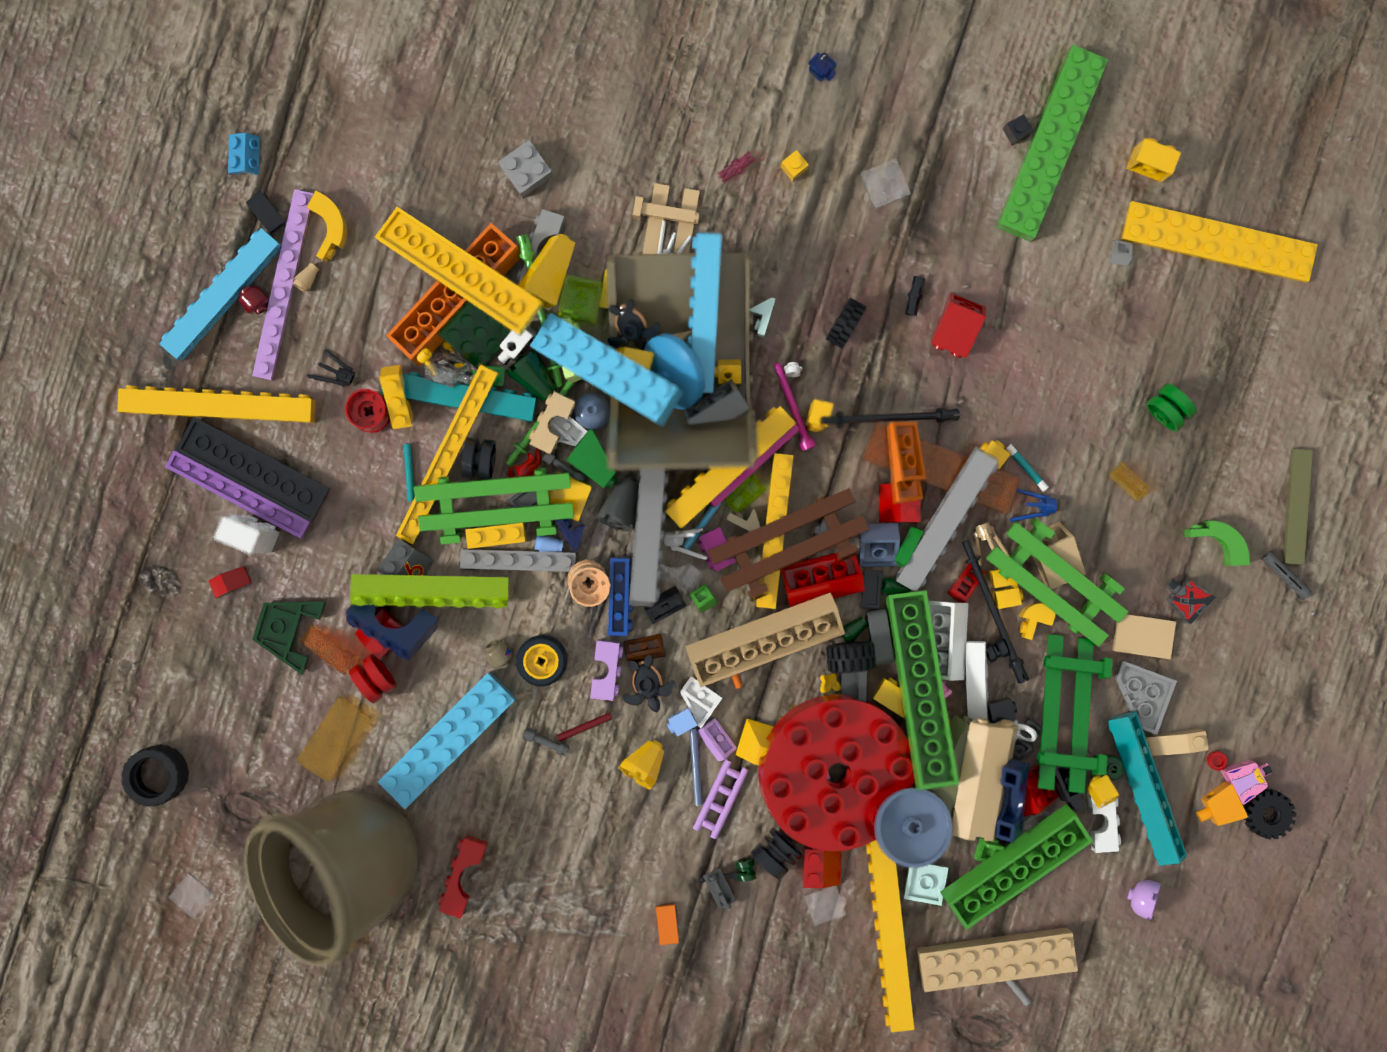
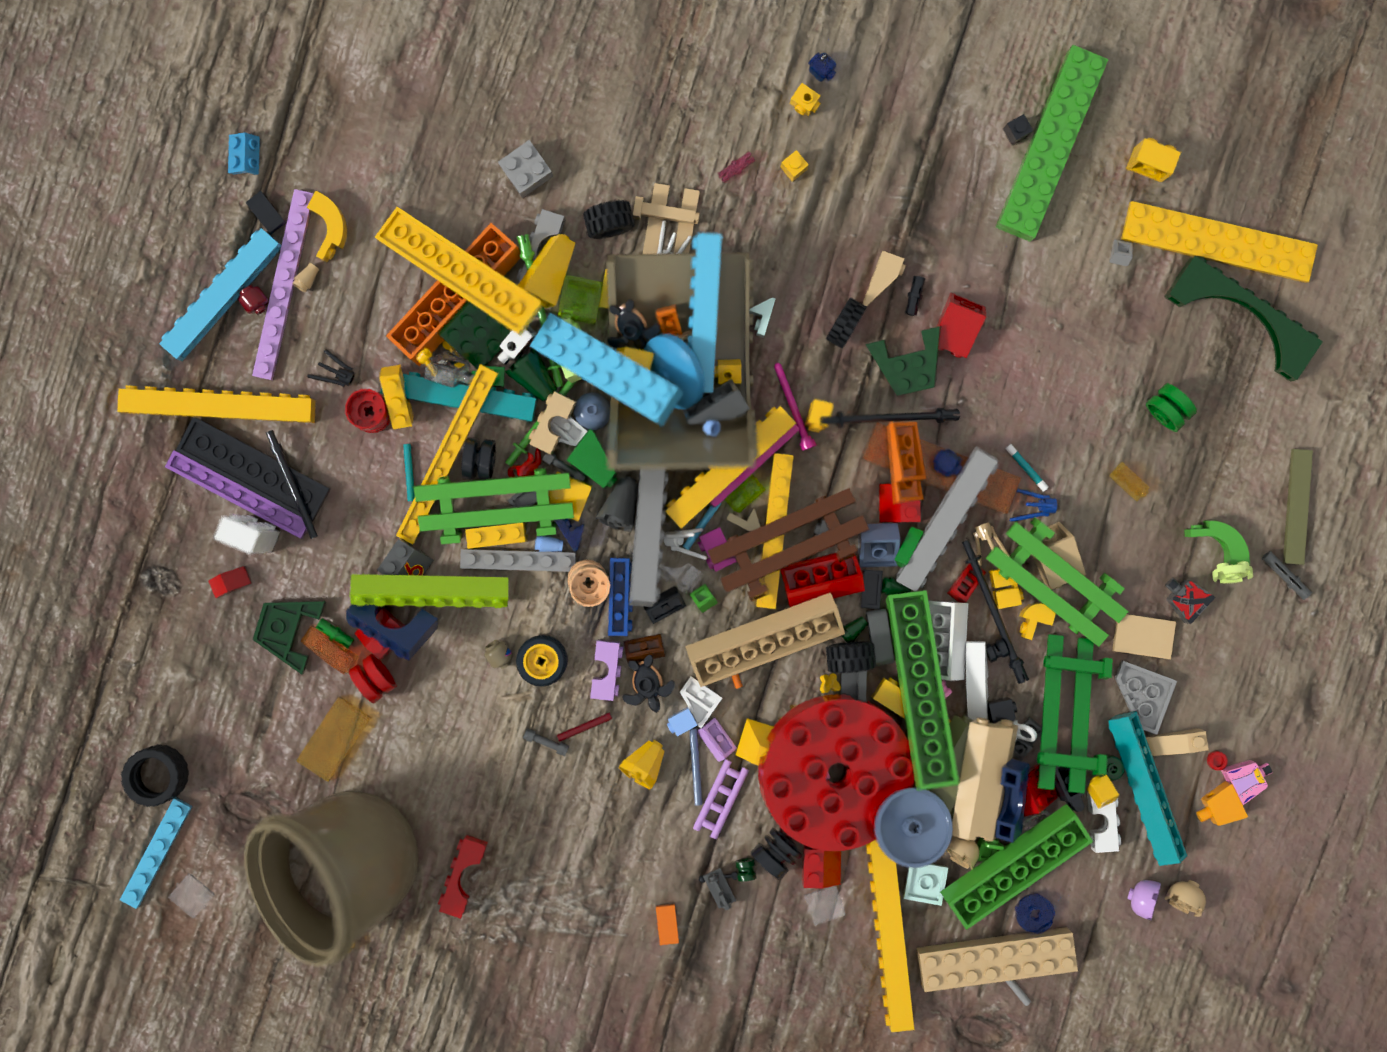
(156, 853): none -> medium azure plate
(277, 450): none -> black bar
(335, 633): none -> green pin
(447, 740): medium azure brick -> none
(609, 219): none -> black tyre
(669, 320): none -> orange slope
(711, 427): none -> light blue hinge
(792, 369): white plate -> none
(805, 100): none -> yellow brick
(885, 184): clear plate -> none
(885, 273): none -> tan slope
(912, 370): none -> dark green wing
(947, 463): none -> clear blue head
(963, 852): none -> tan cylinder
(996, 449): yellow brick -> none
(1045, 916): none -> clear blue plate
(1187, 897): none -> tan cylinder
(1232, 573): none -> yellowish green plate
(1281, 822): black tyre -> none
(1291, 342): none -> dark green arch

